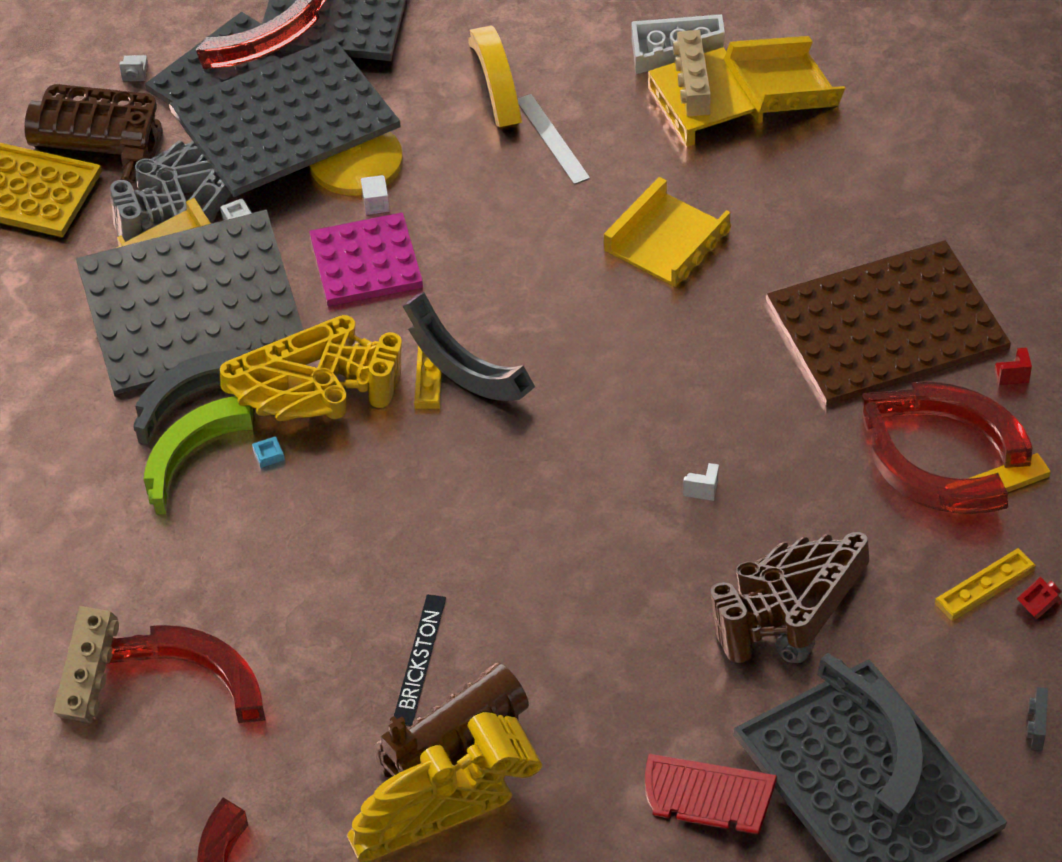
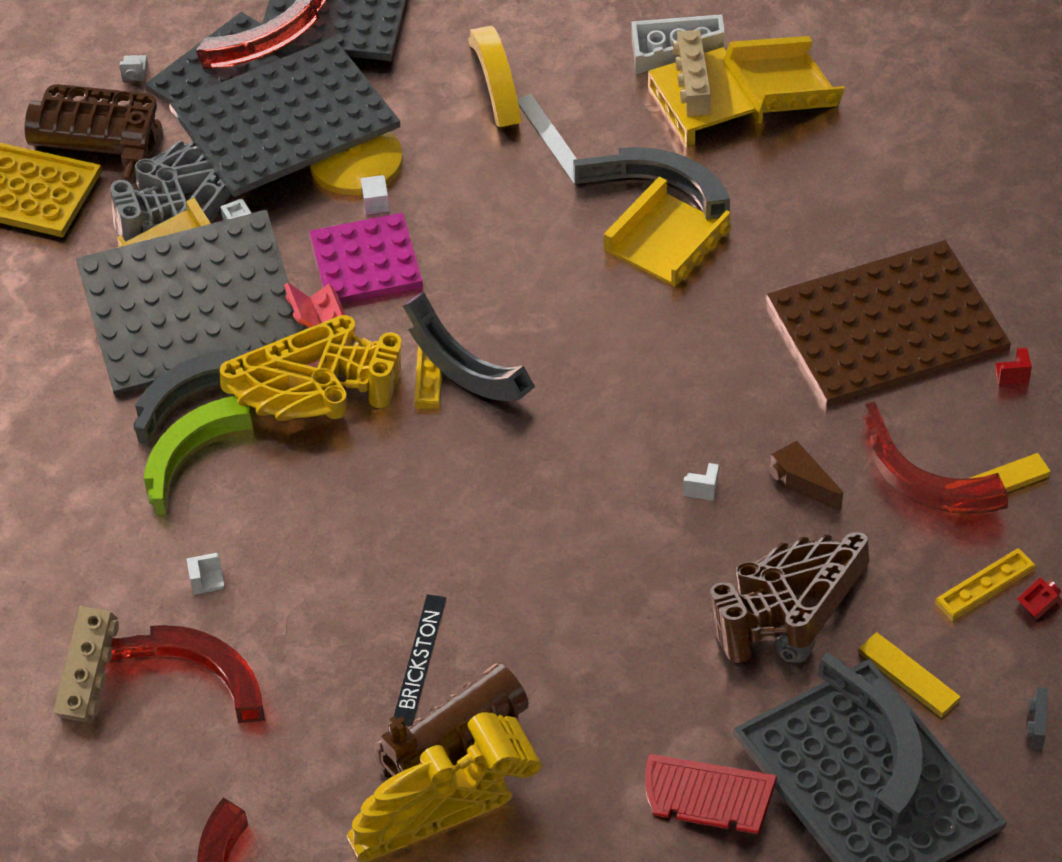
(205, 573): none -> white panel
(268, 452): medium azure tile -> none
(314, 309): none -> coral bracket
(655, 163): none -> dark grey arch
(804, 475): none -> reddish brown slope
(909, 675): none -> yellow tile
(964, 406): clear red arch -> none

